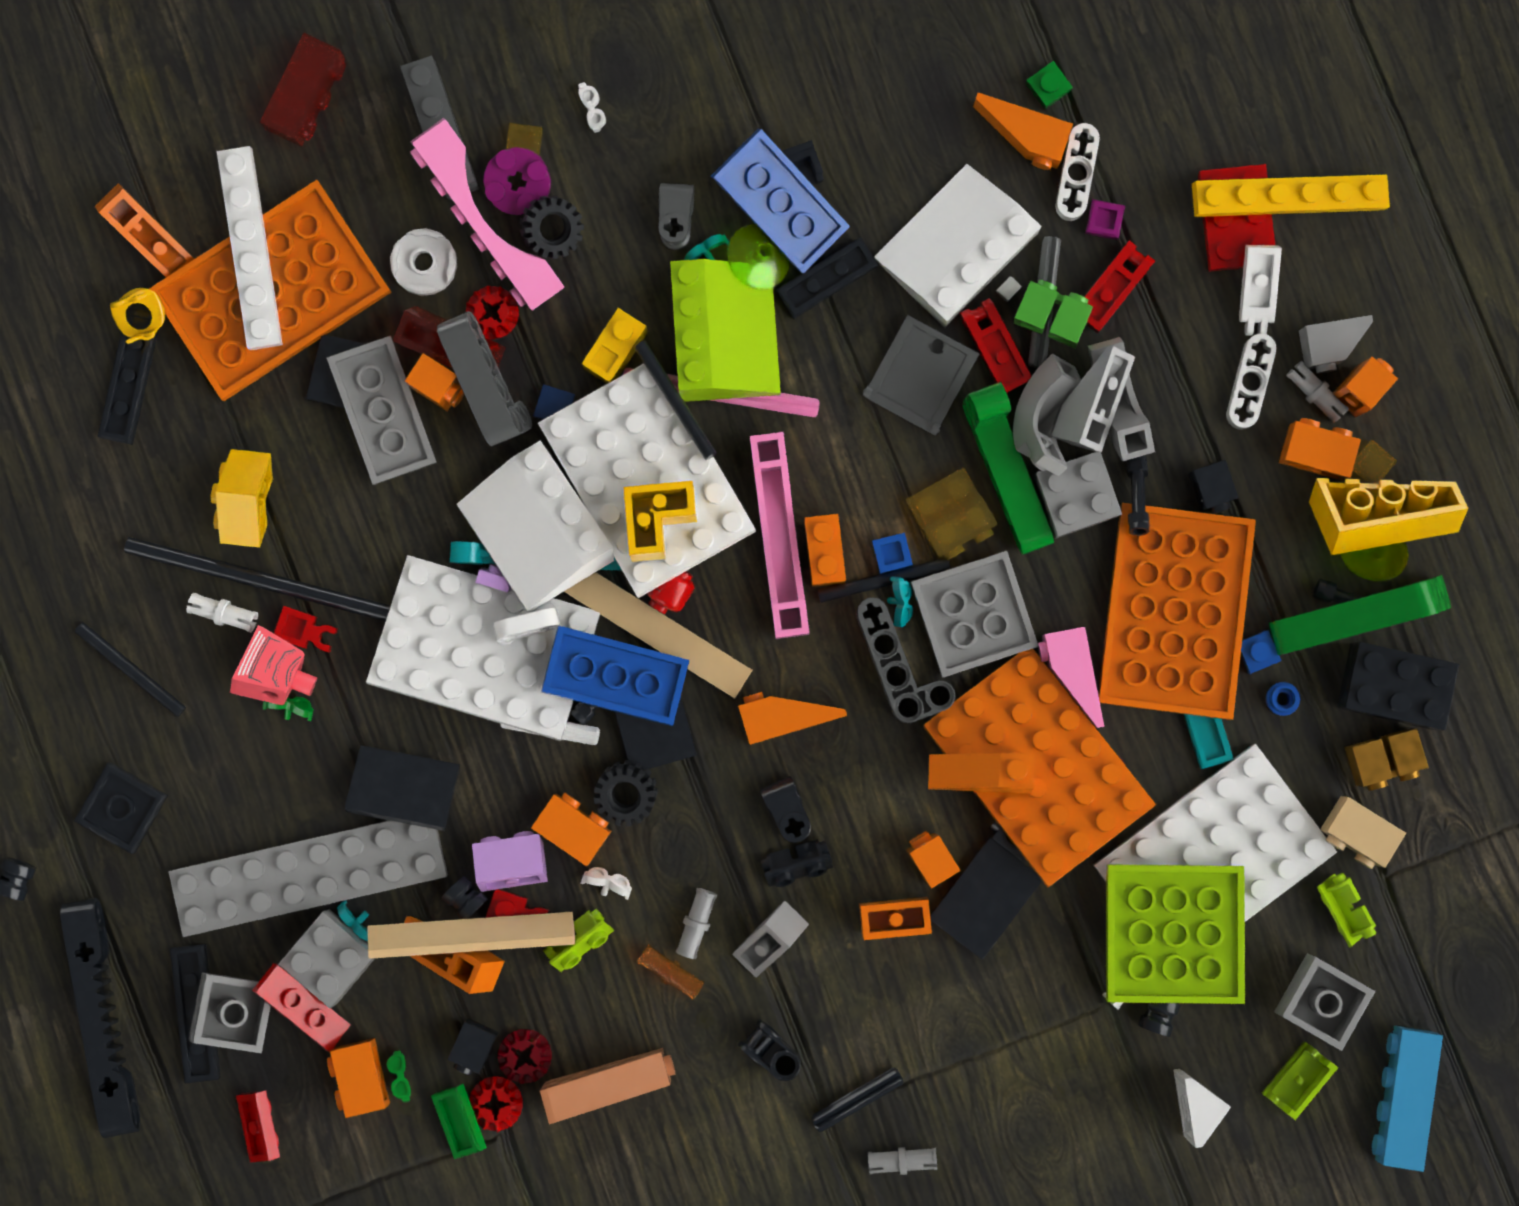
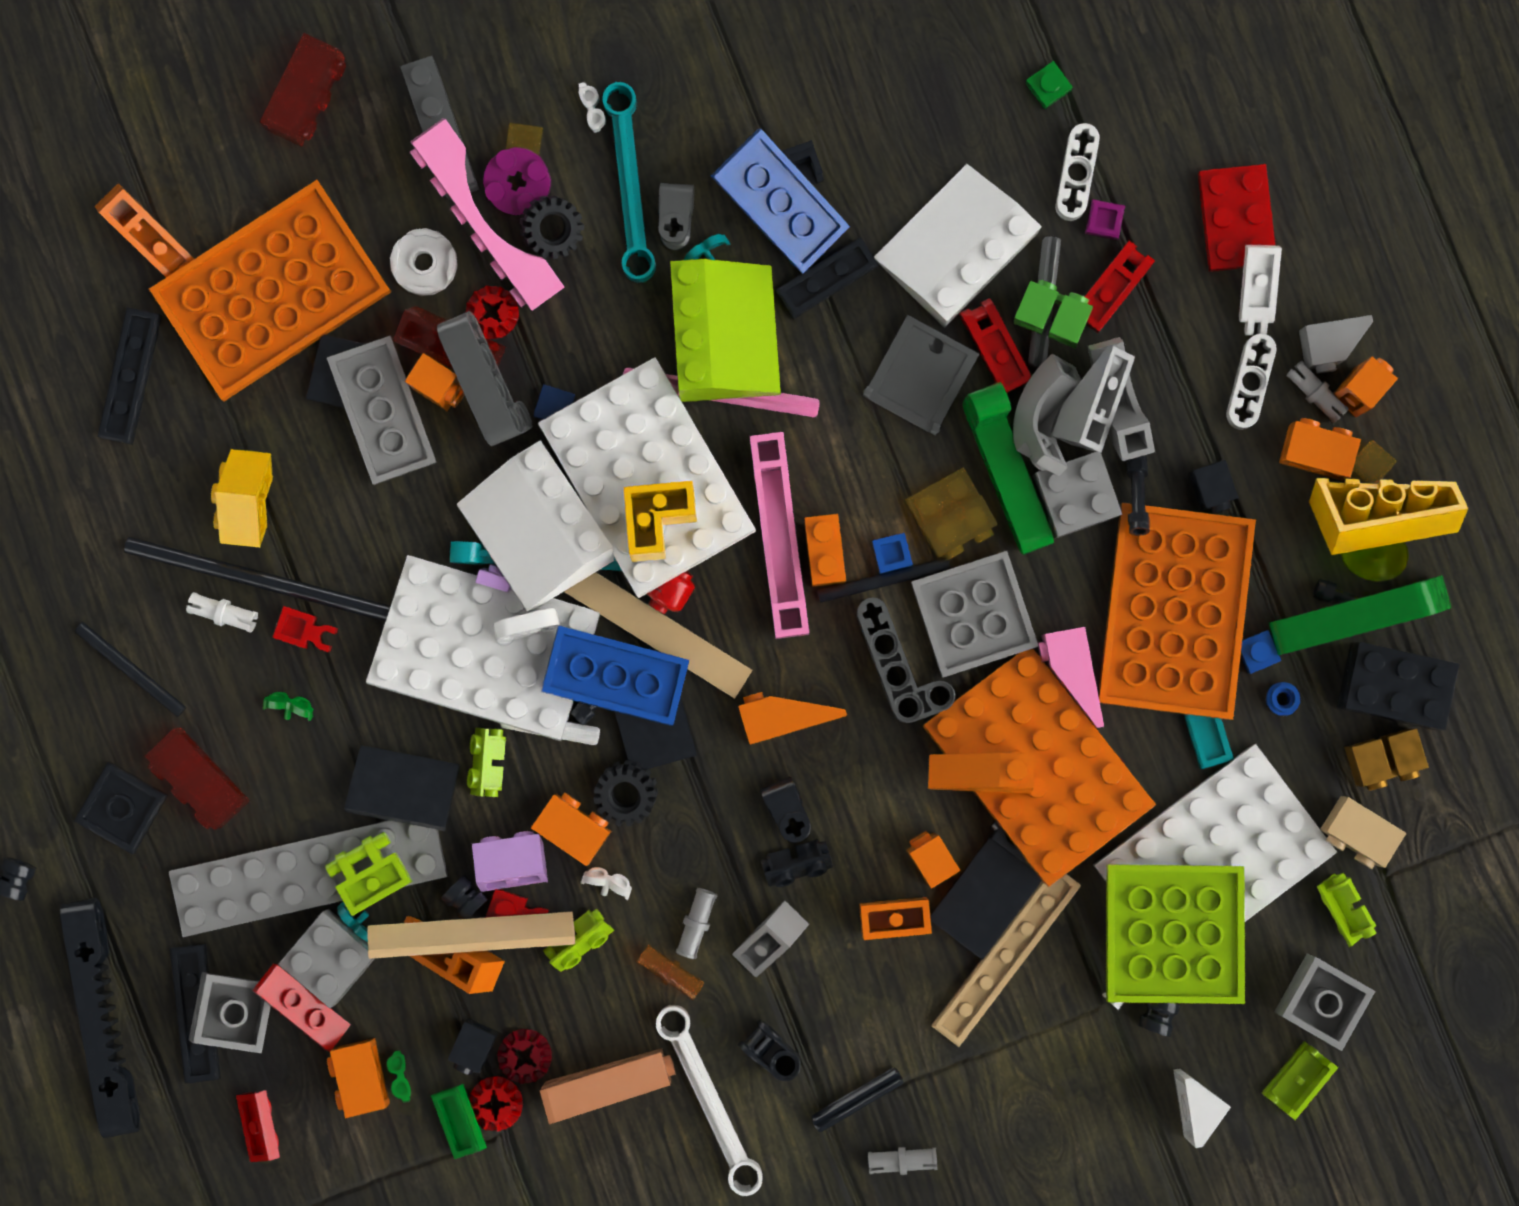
(149, 299): yellow piece -> none
(196, 779): none -> clear red brick
(249, 248): white plate -> none
(271, 670): coral torso -> none
(373, 883): none -> lime plate
(482, 774): none -> lime hinge
(614, 347): yellow brick -> none
(629, 181): none -> teal piece
(675, 400): black bar -> none
(709, 1101): none -> white piece
(750, 265): clear neon green dish -> none
(902, 593): teal piece -> none
(1004, 959): none -> tan tile
(1008, 289): white piece -> none
(1028, 131): orange slope -> none
(1290, 195): yellow plate -> none
(1408, 1098): dark azure brick -> none

